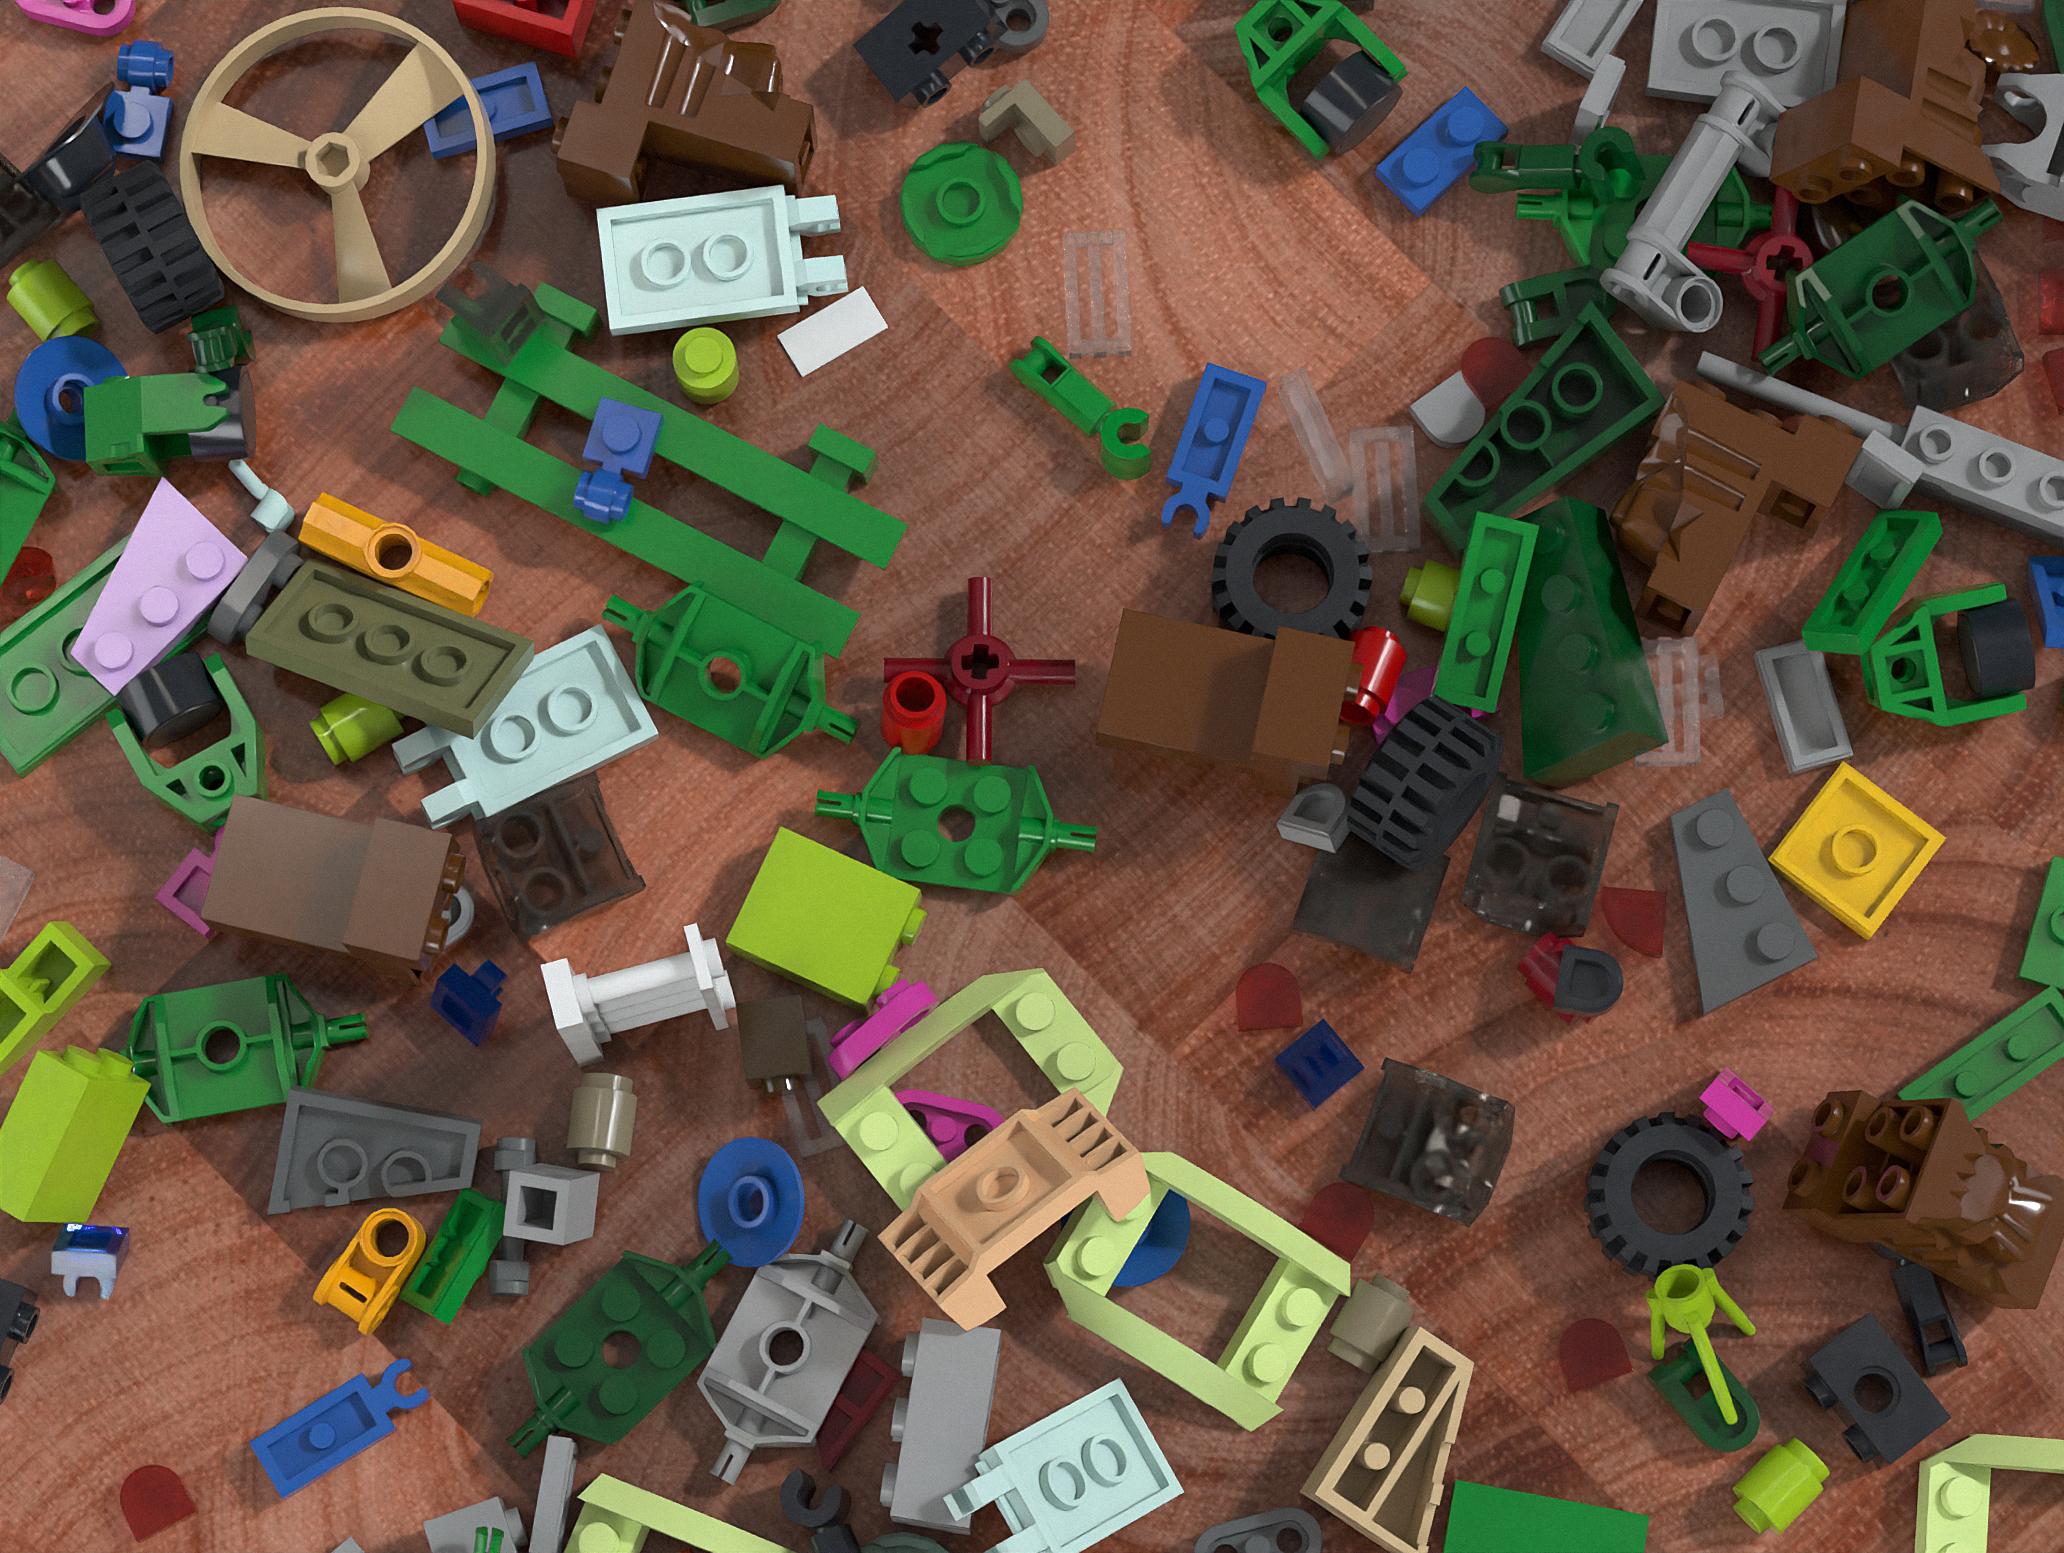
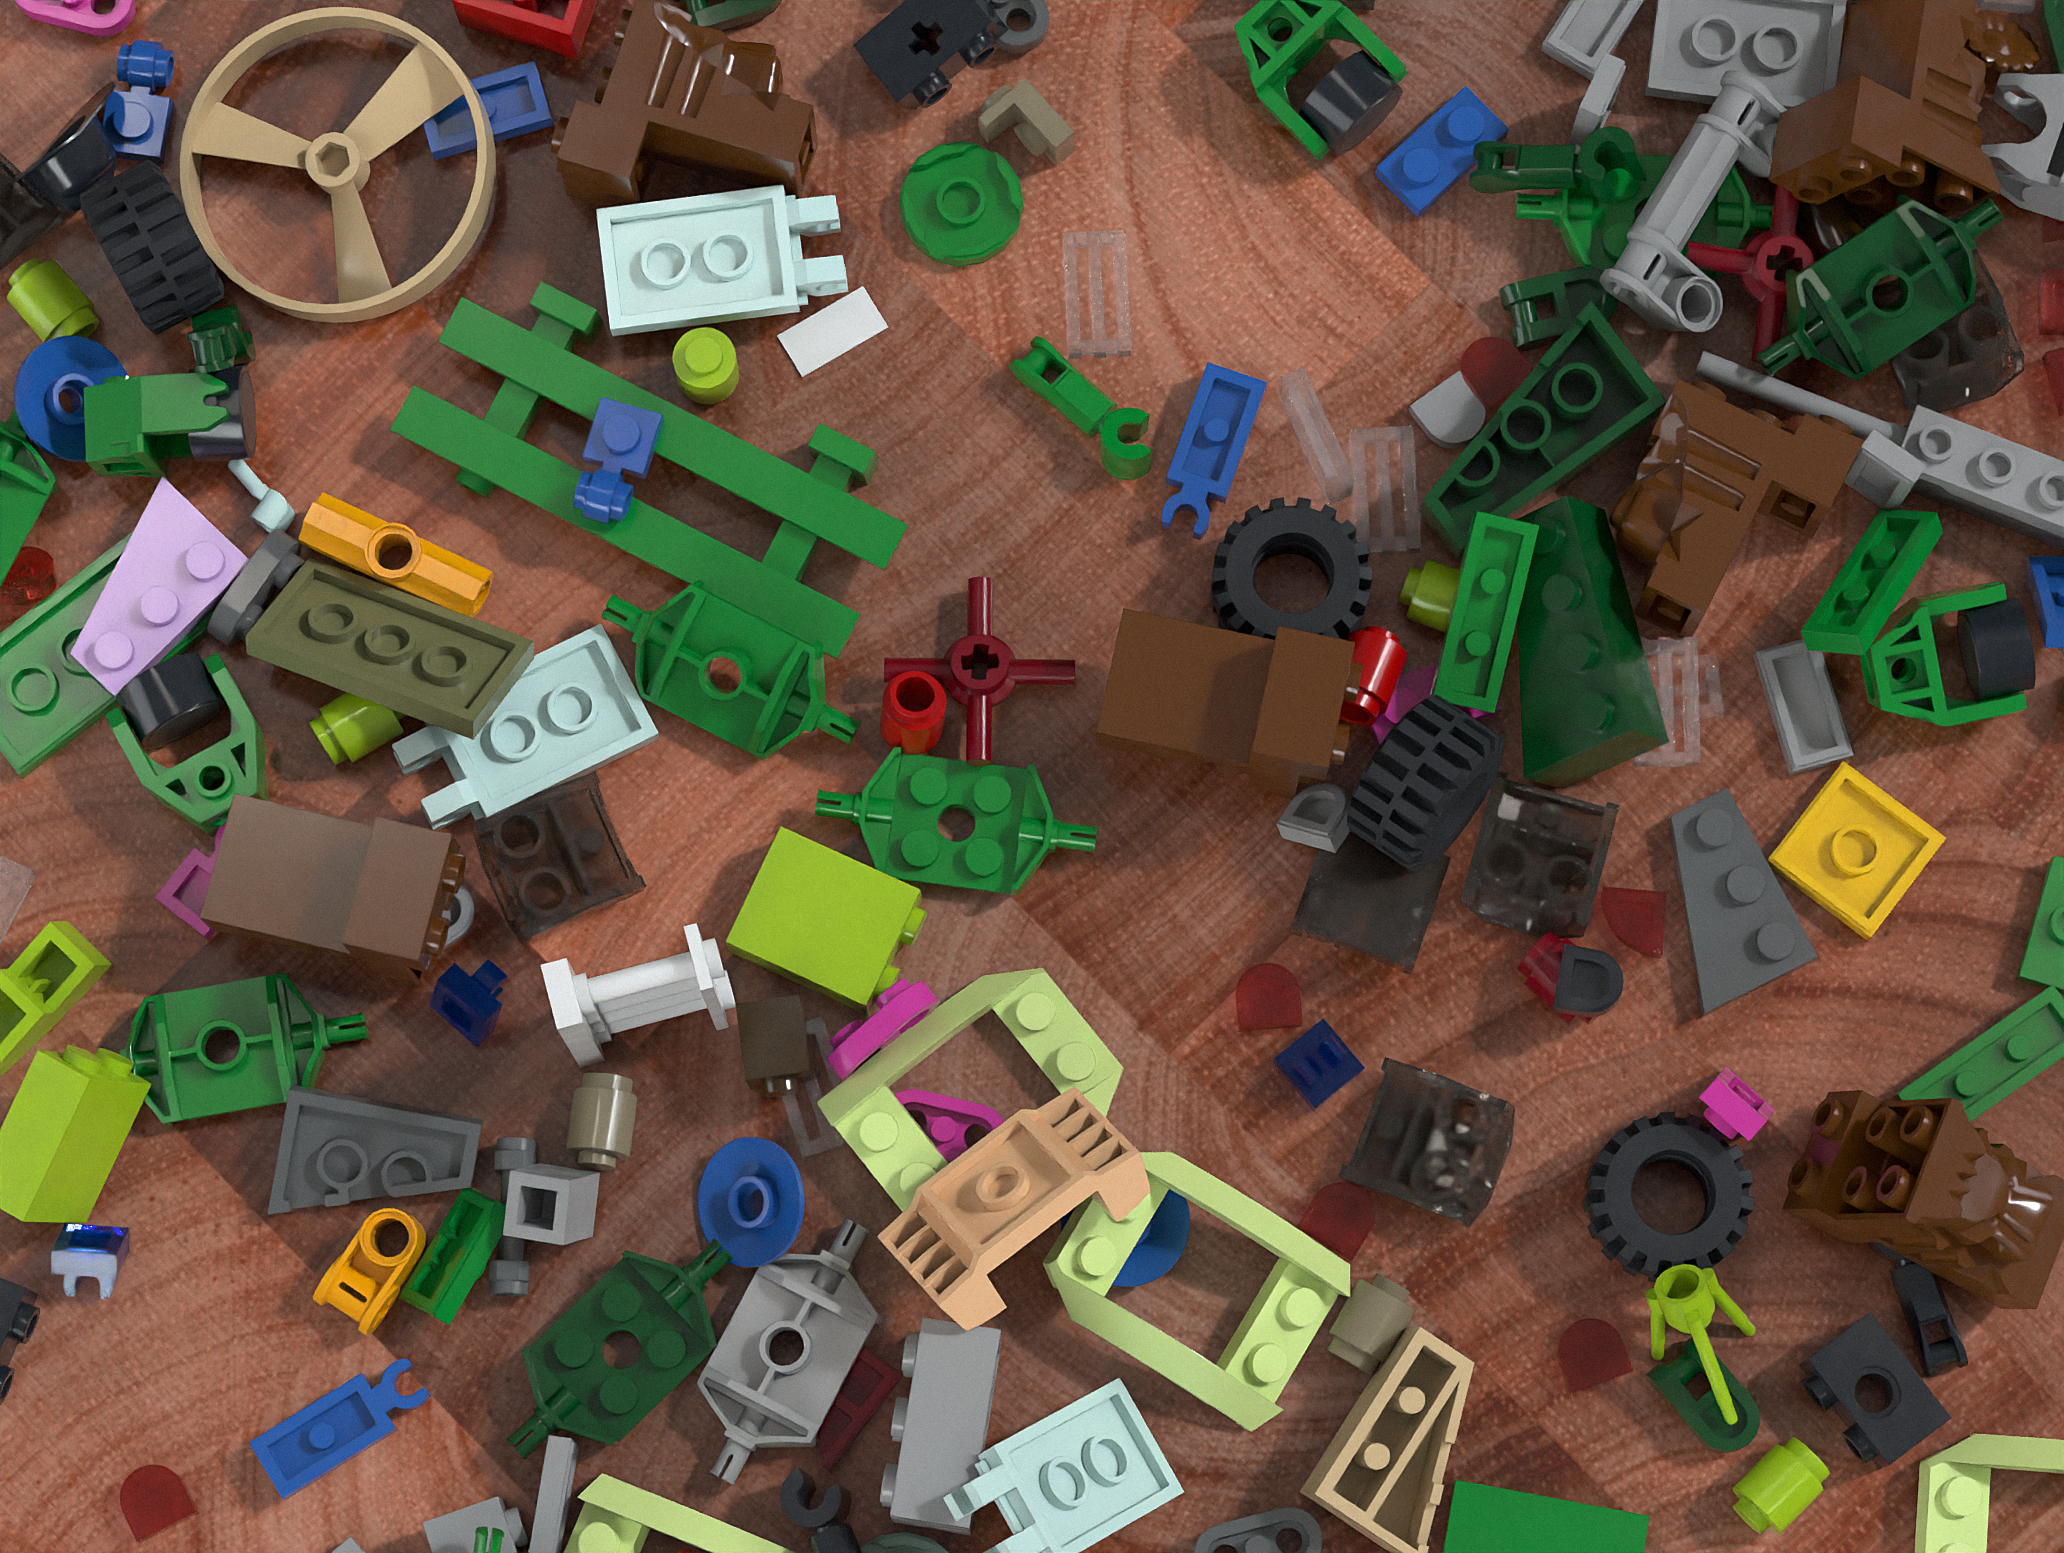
(495, 321): clear smoke hinge -> none

